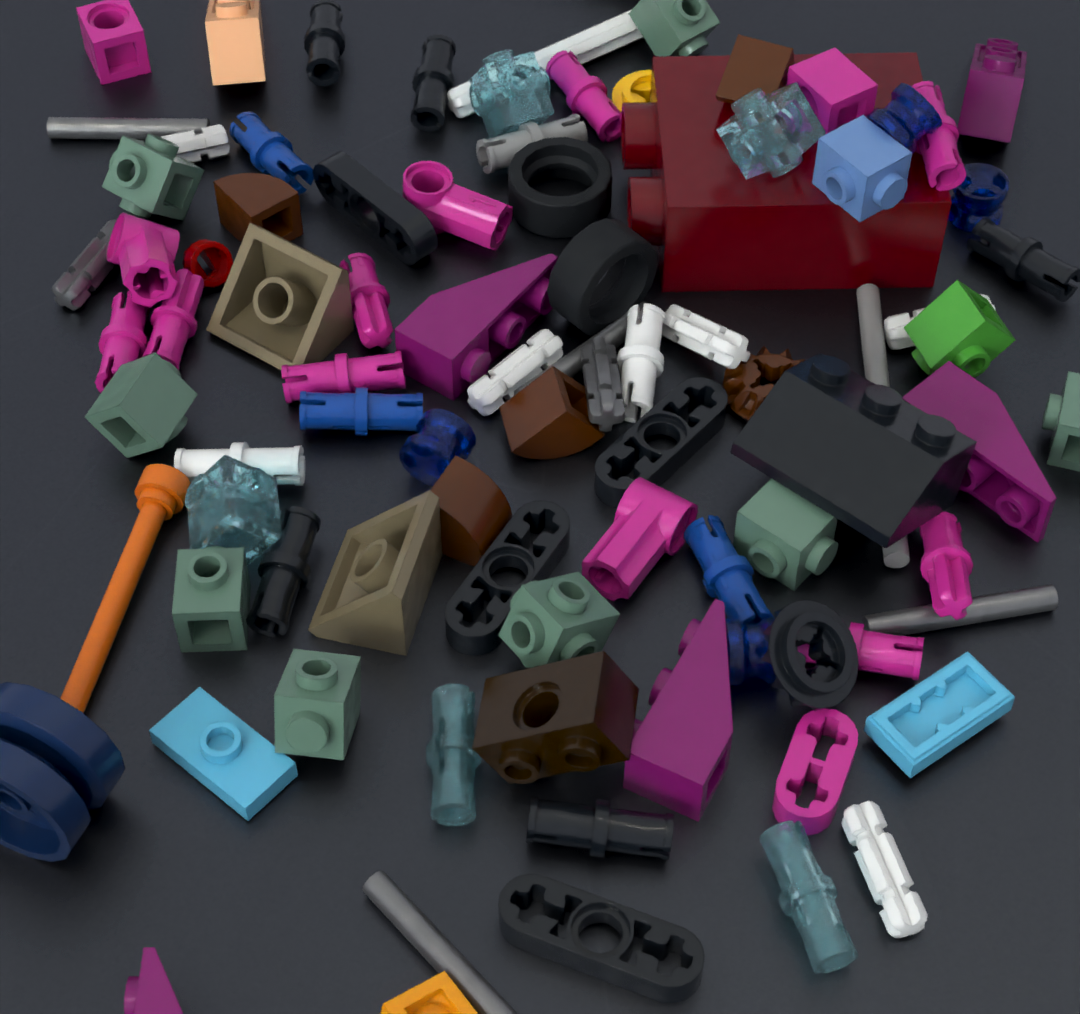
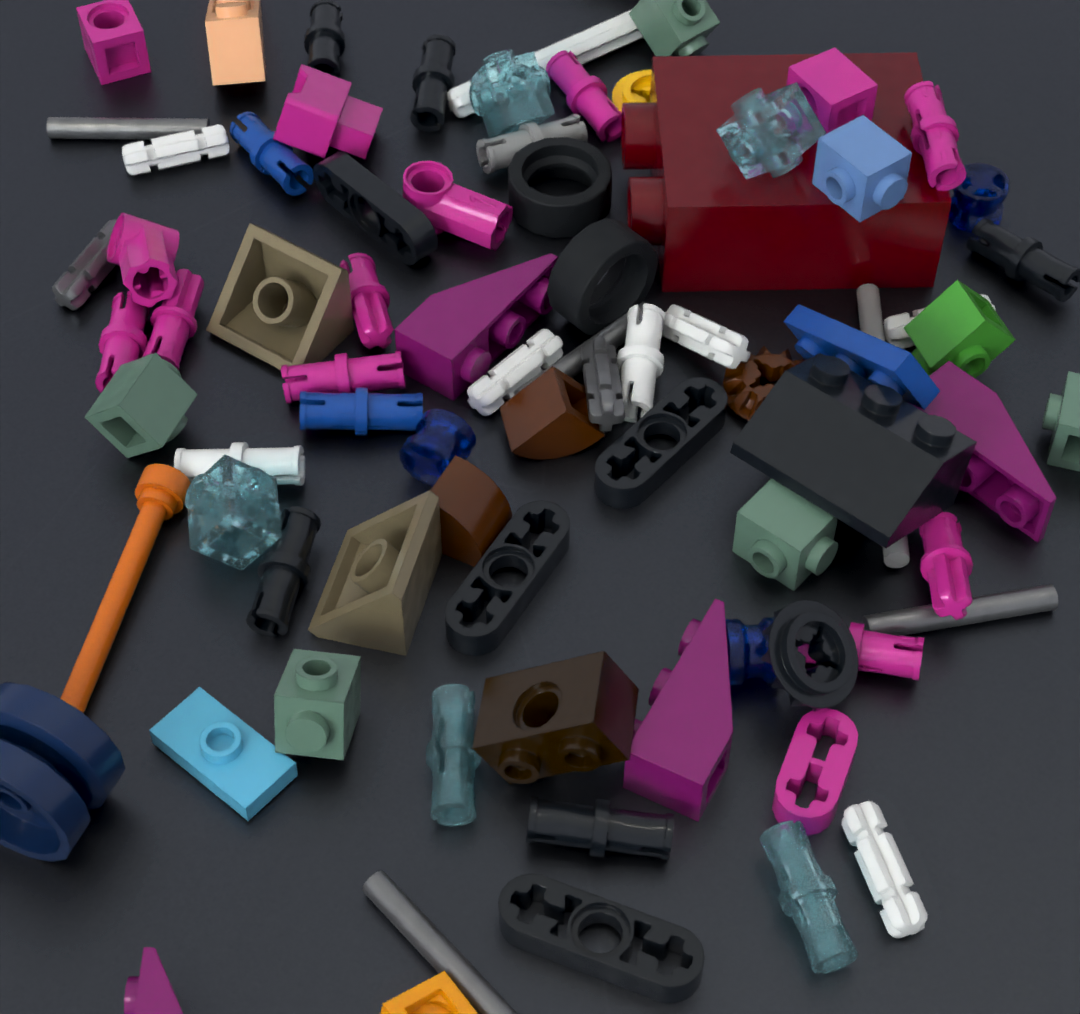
(152, 178): sand green brick -> none
(211, 599): sand green brick -> none
(215, 256): red hinge -> none
(259, 201): reddish brown brick -> none
(325, 116): none -> dark pink piece
(557, 620): sand green brick -> none
(644, 528): dark pink piece -> none
(726, 572): blue pin -> none
(753, 66): reddish brown brick -> none
(863, 353): none -> blue plate
(907, 116): clear blue wheel -> none
(938, 714): medium azure plate -> none
(993, 90): magenta slope -> none

